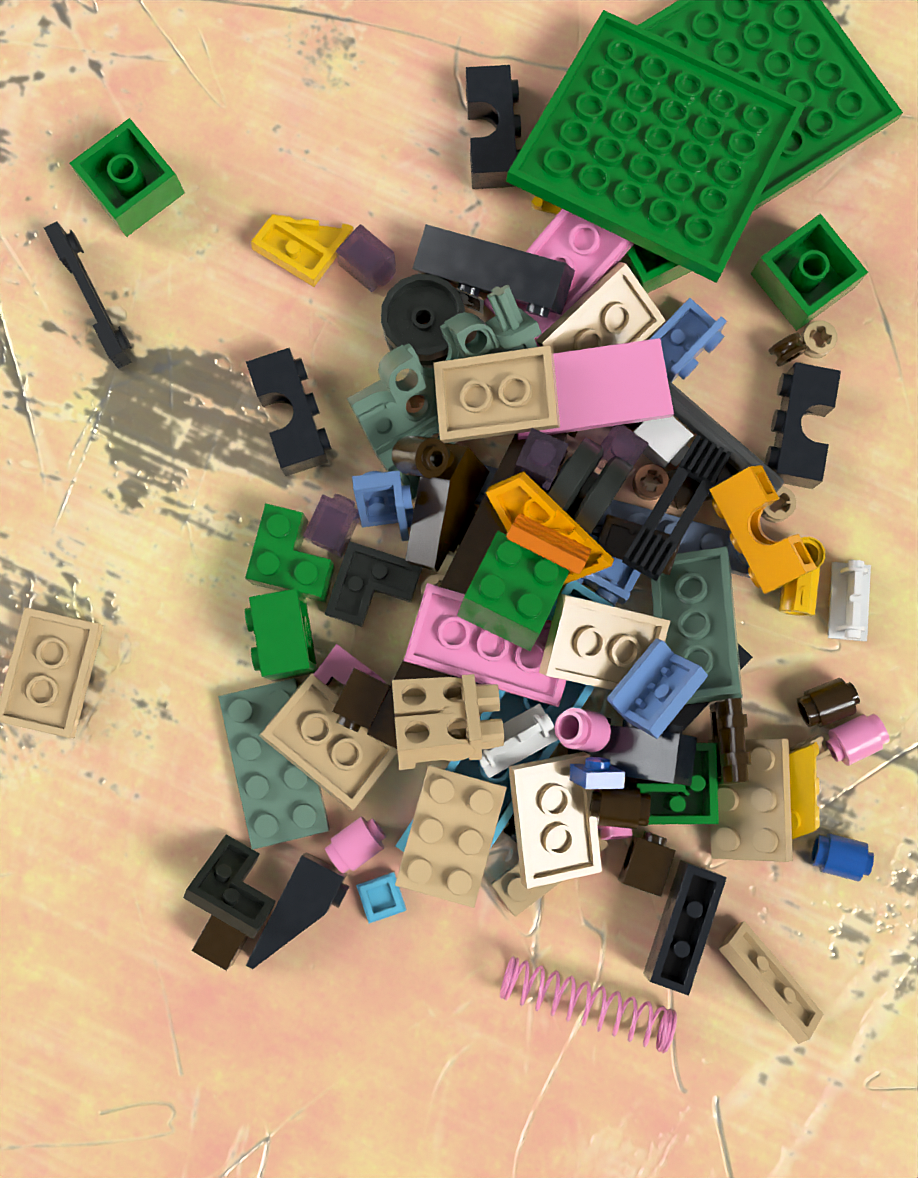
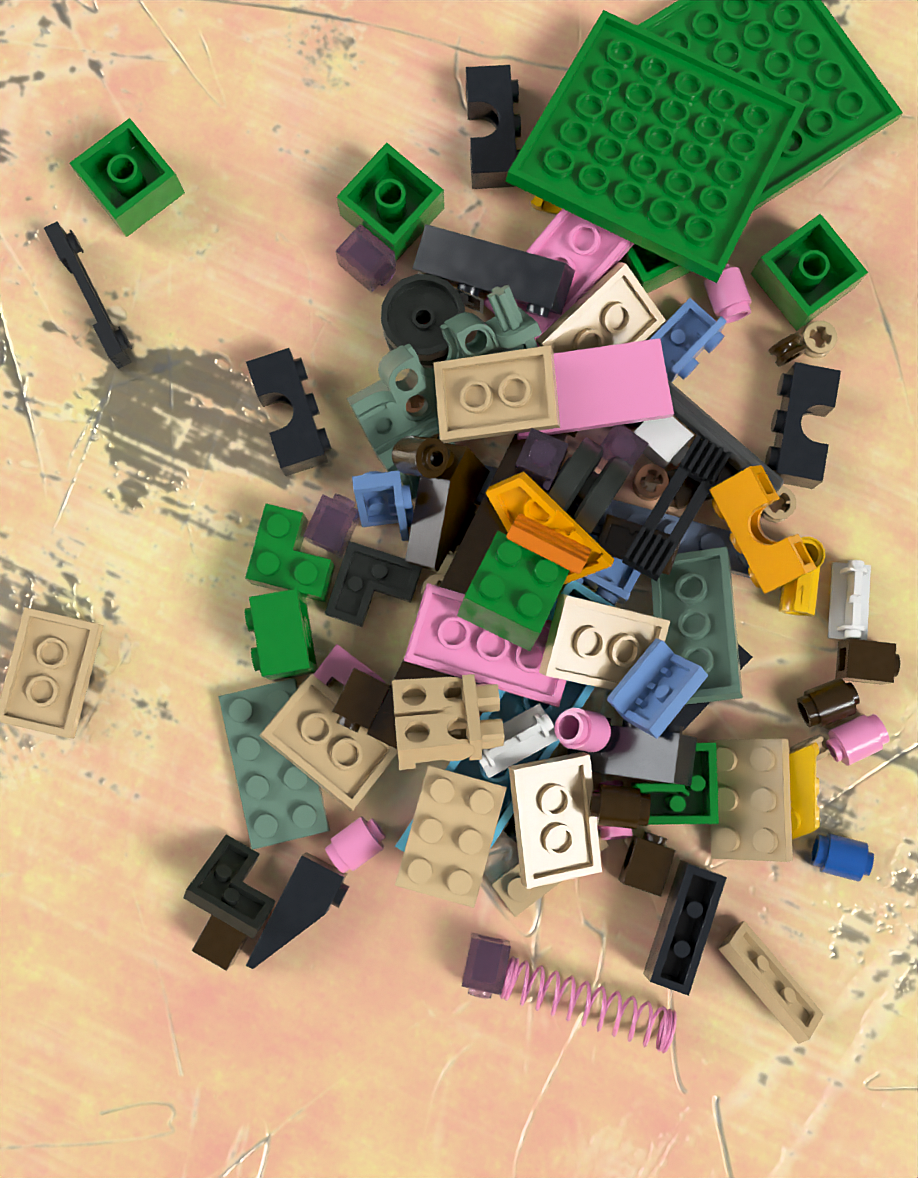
(300, 245): yellow wing -> none
(381, 897): medium azure tile -> none
(391, 200): none -> green brick
(485, 965): none -> clear purple brick
(597, 774): blue plate -> none
(728, 734): dark brown plate -> none
(729, 295): none -> bright pink brick
(867, 661): none -> dark brown brick

